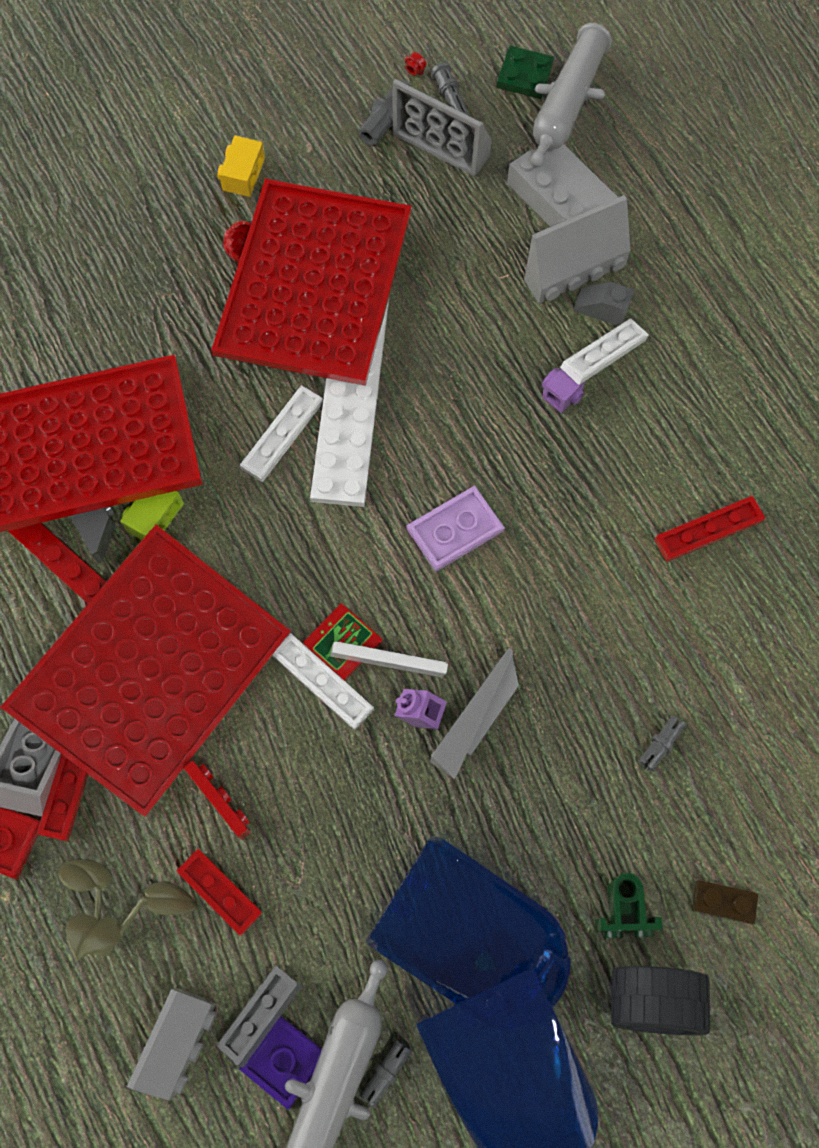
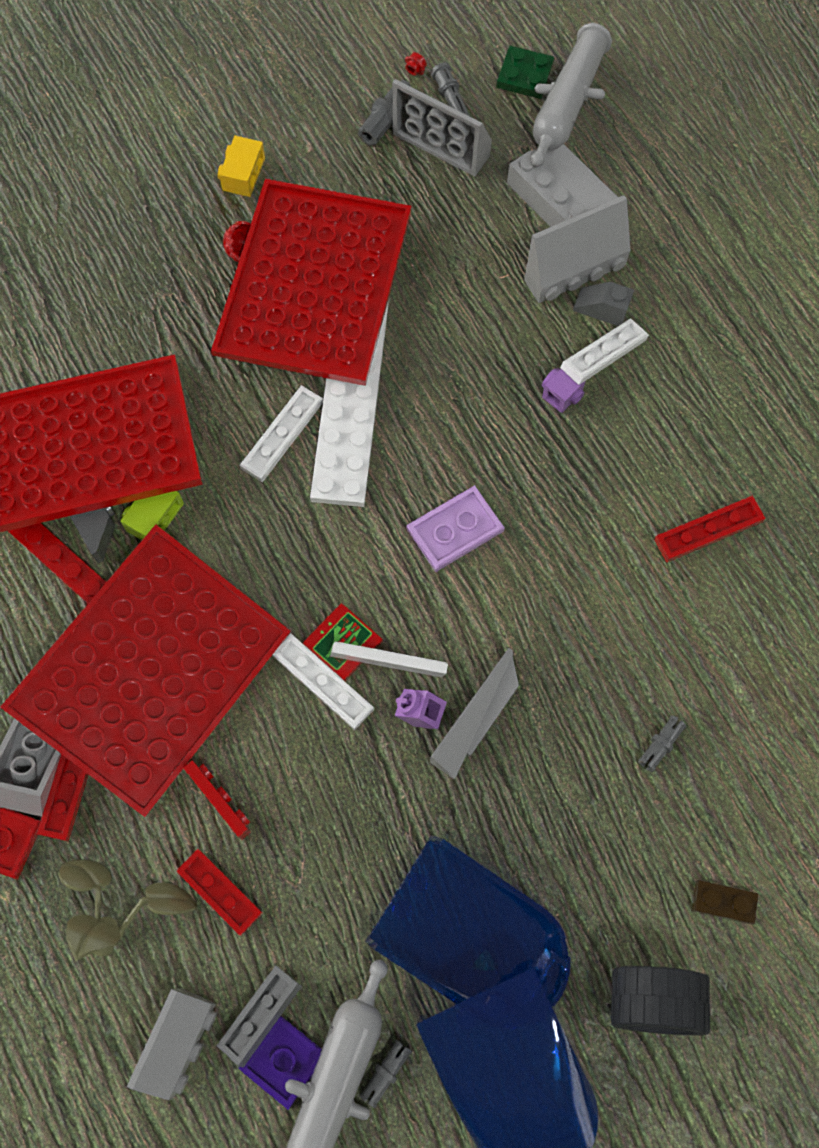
(627, 913): dark green pin -> none

